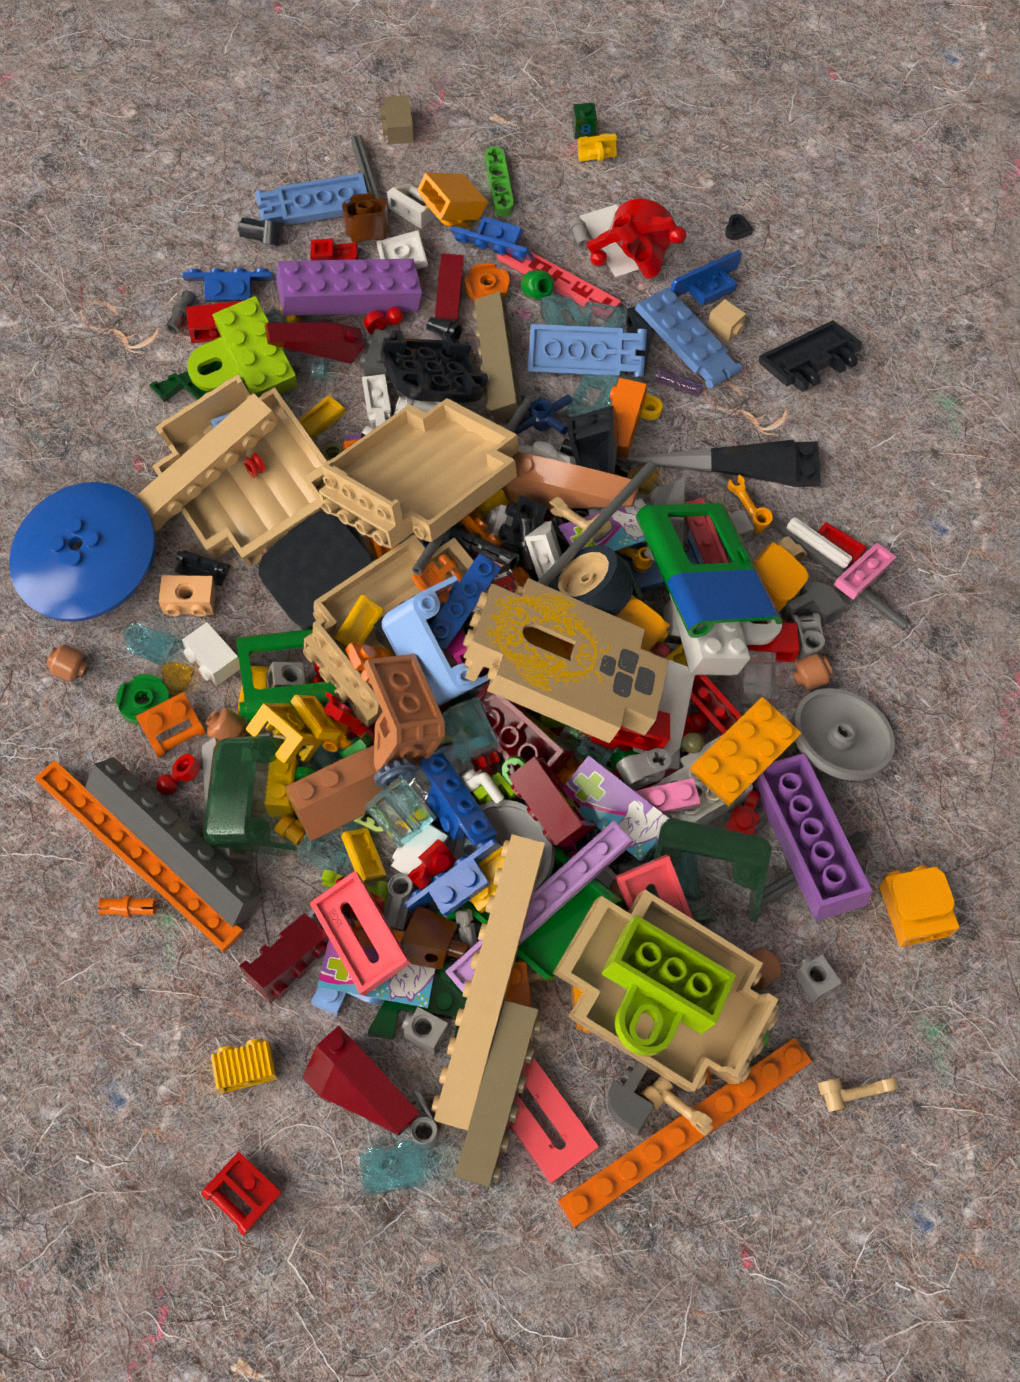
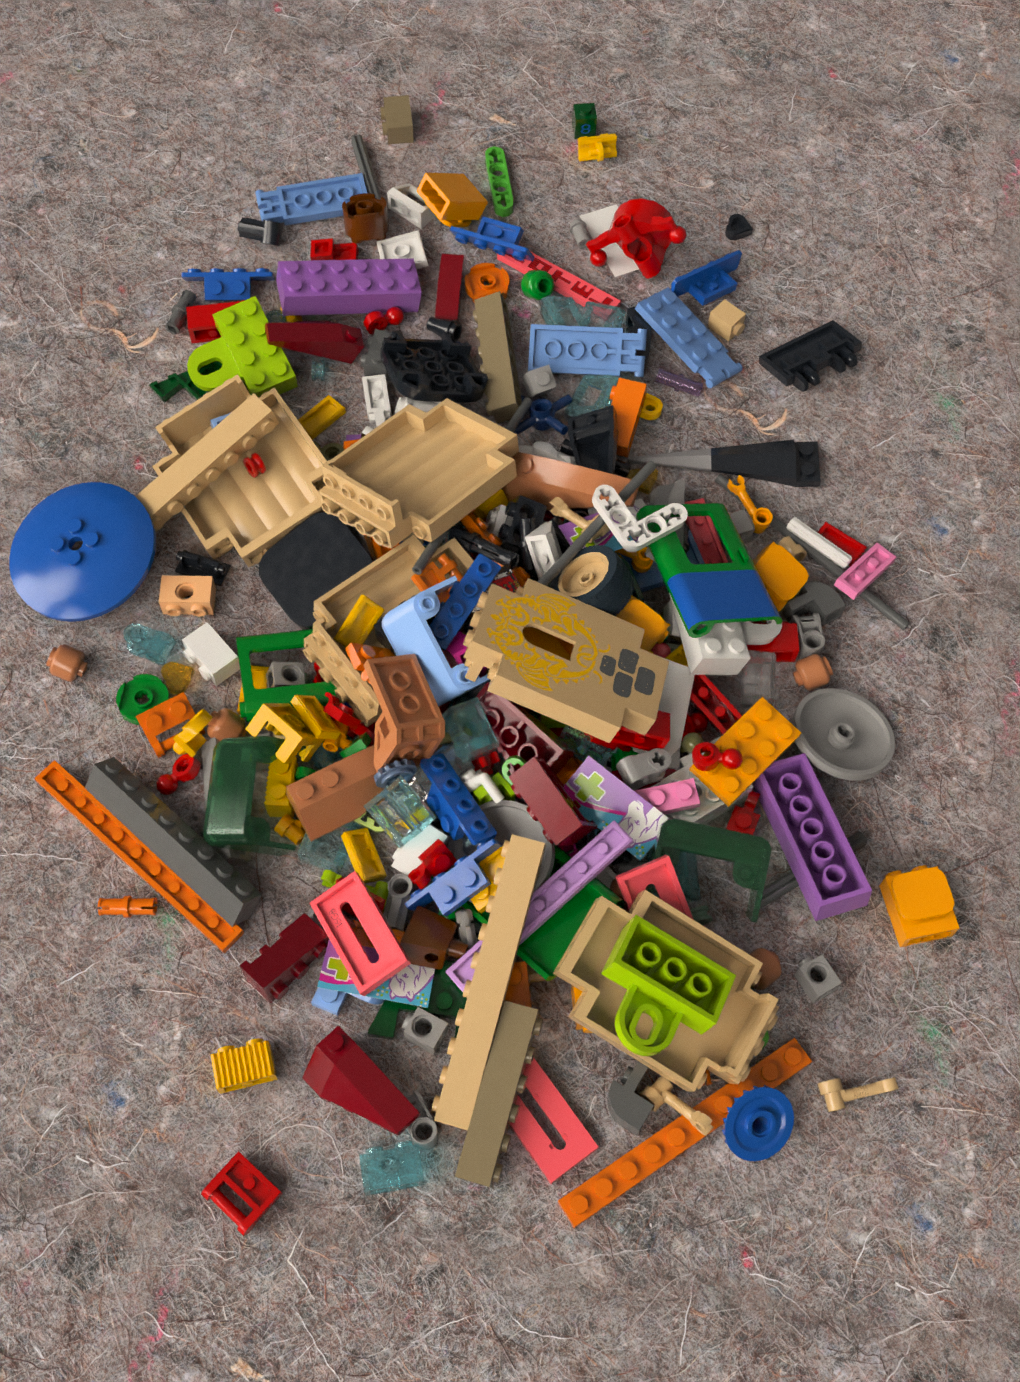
(190, 739): none -> yellow piece
(539, 382): none -> light grey brick
(631, 526): none -> white beam
(730, 758): none -> red plate
(768, 1133): none -> blue gear

